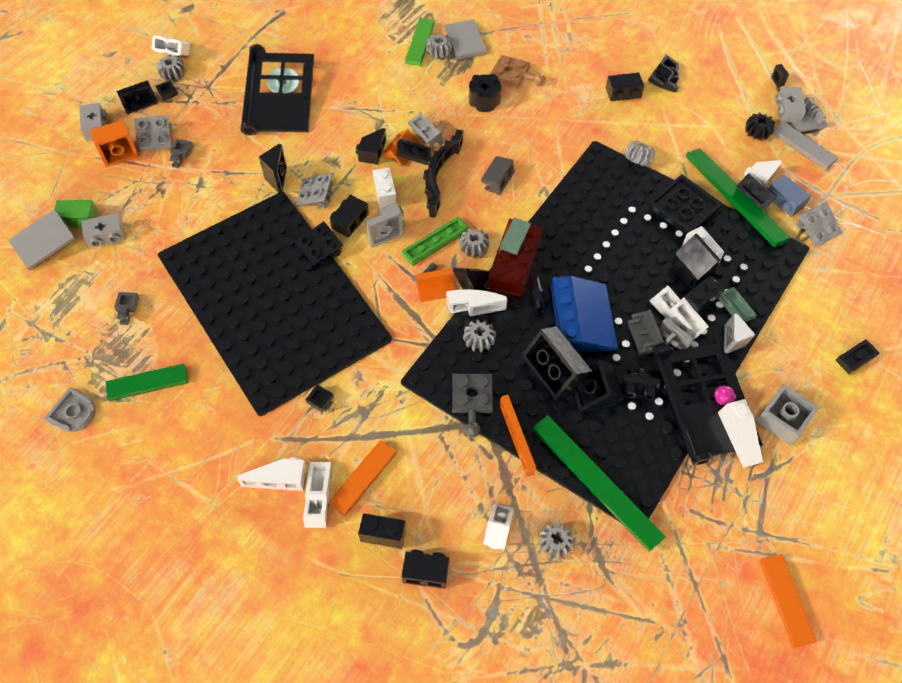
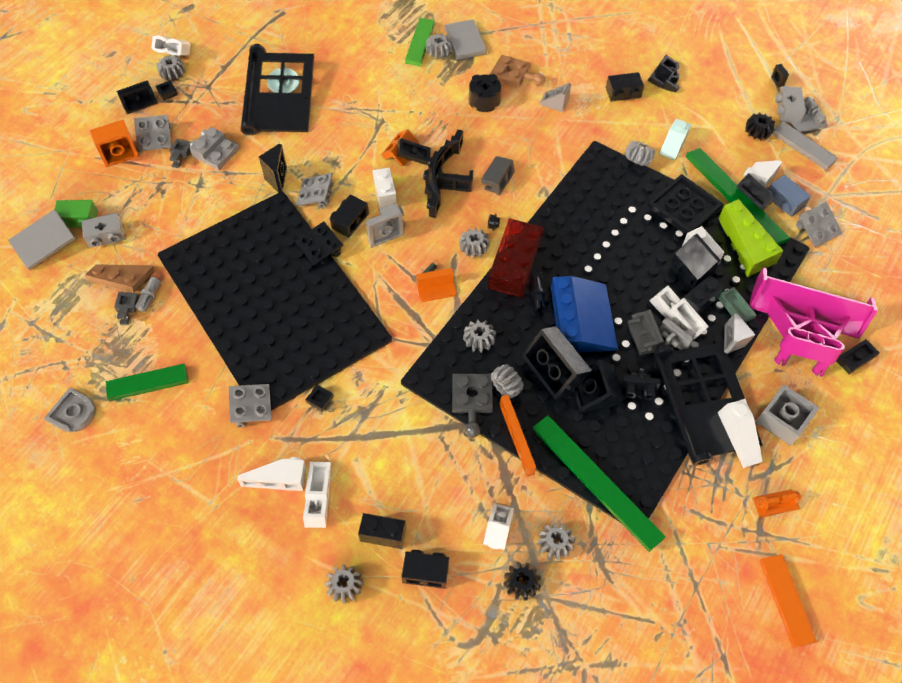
(91, 117): light grey brick -> none
(120, 276): none -> medium nougat wing
(147, 294): none -> light grey axle
(213, 148): none -> light grey plate
(249, 404): none -> light grey hinge
(350, 578): none -> light grey gear
(362, 478): orange tile -> none
(371, 147): black slope -> none
(426, 130): light grey hinge -> none
(434, 241): bright green tile -> none
(454, 181): none -> black hinge
(471, 278): black slope -> none
(475, 301): white slope -> none
(493, 221): none -> black plate
(507, 381): none -> light grey gear
(515, 236): sand green tile -> none
(517, 587): none -> black gear
(557, 98): none -> light grey slope
(675, 139): none -> light aqua slope
(724, 395): dark pink plate -> none
(749, 238): none -> lime wedge
(777, 502): none -> orange hinge
(810, 319): none -> dark pink piece

